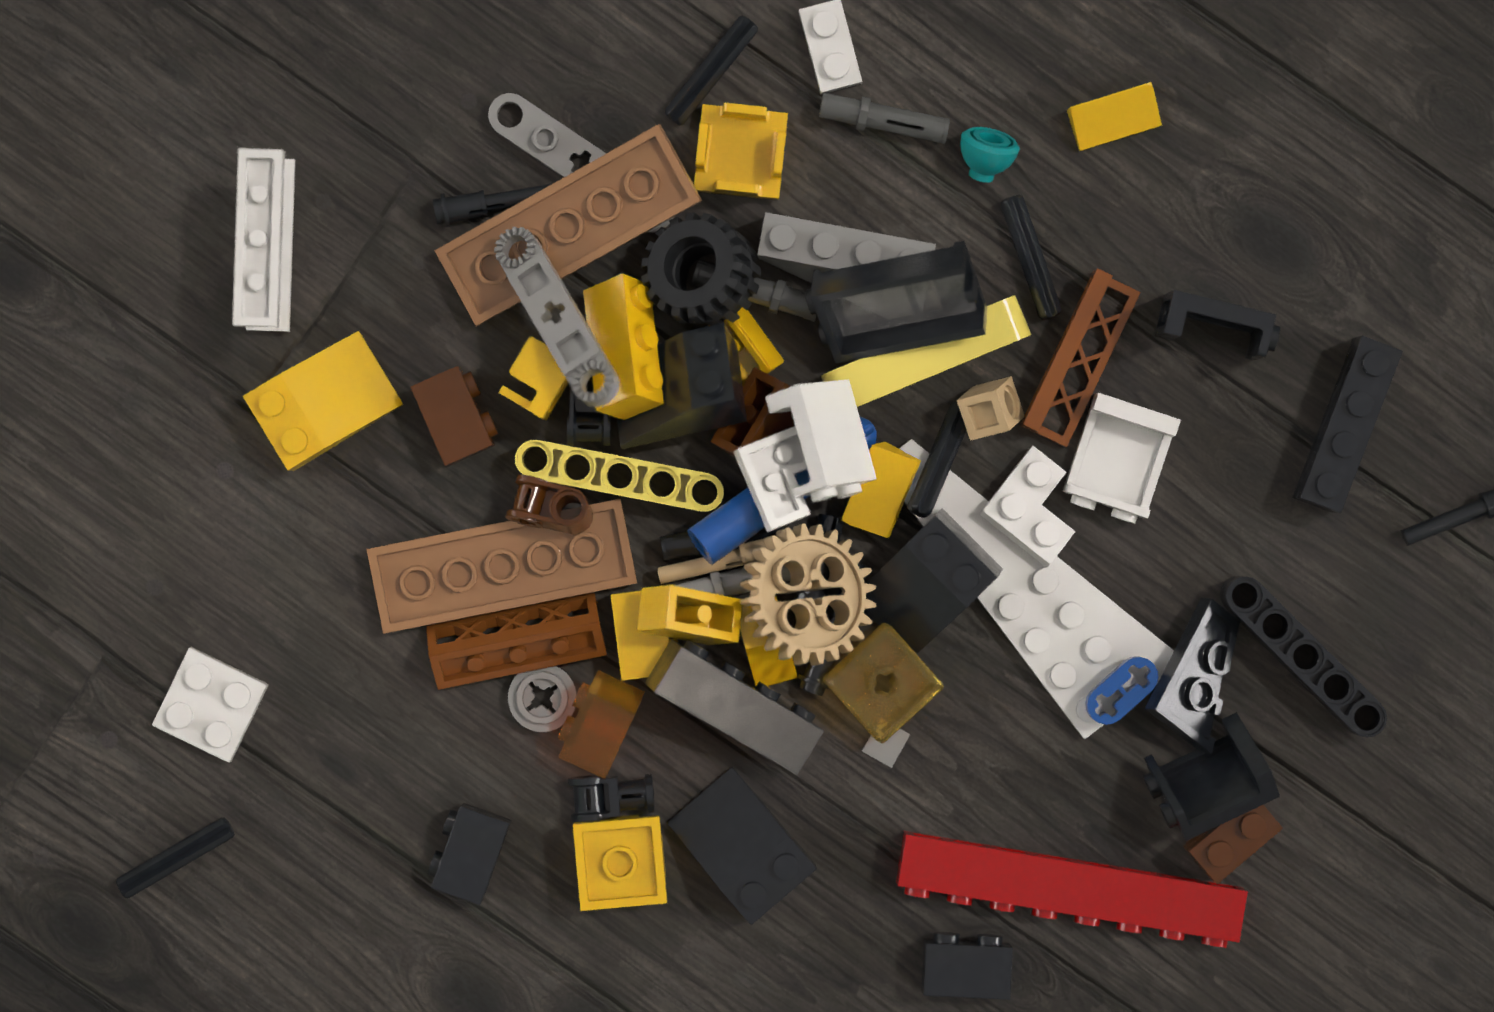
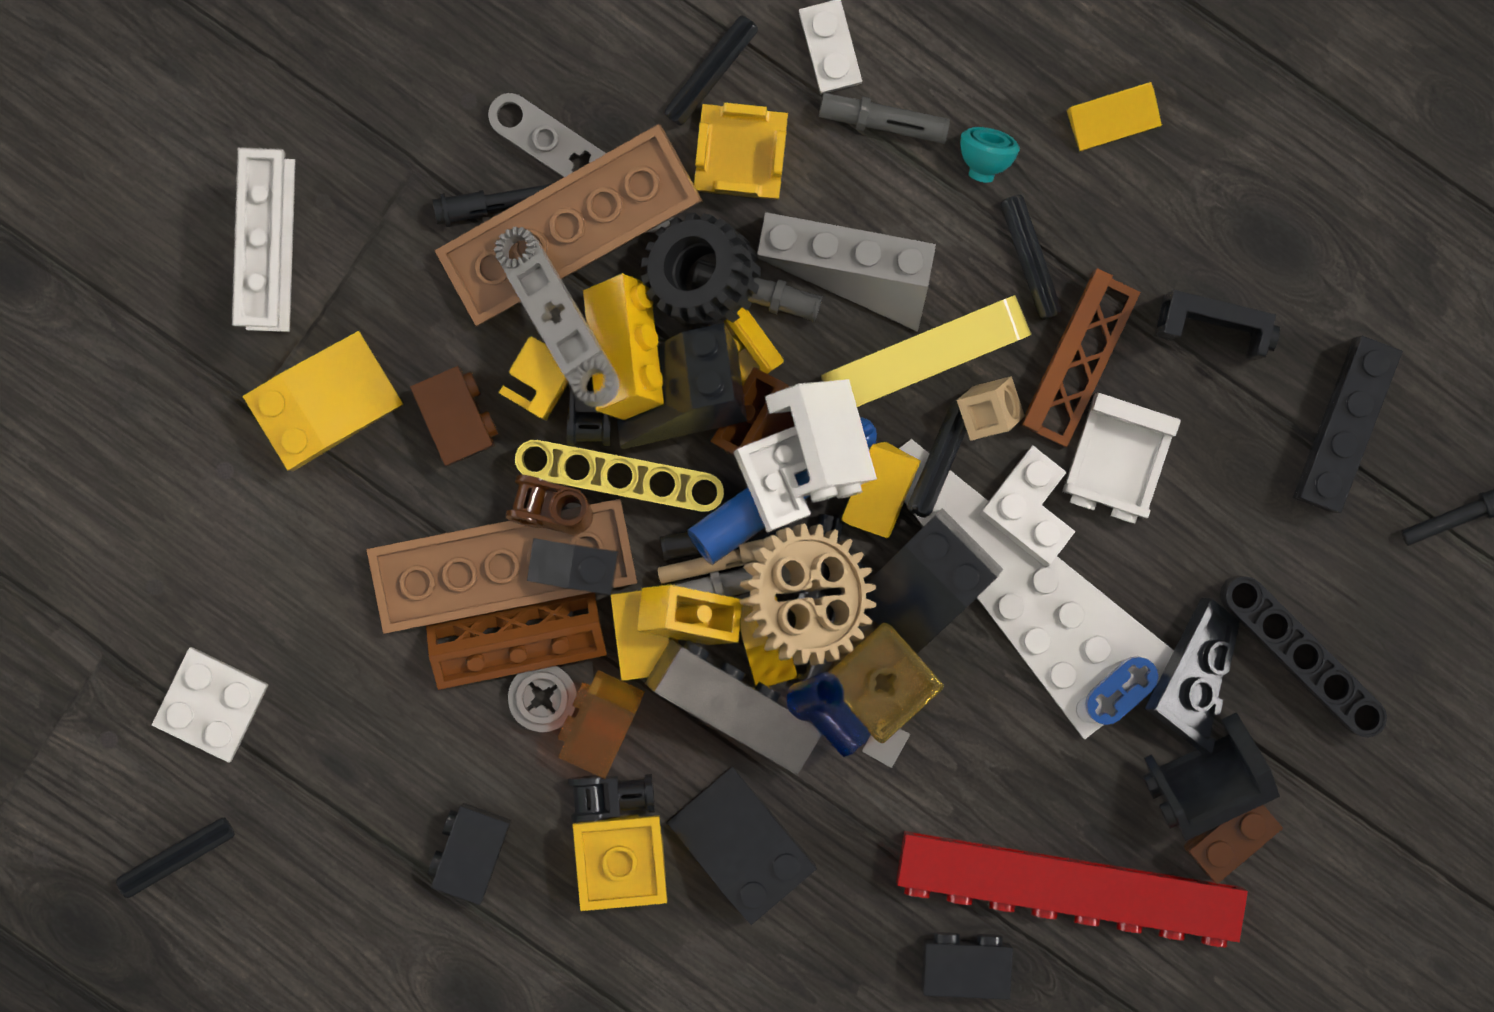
(573, 566): none -> black slope
(822, 702): none -> clear blue piece
(898, 303): black door -> none

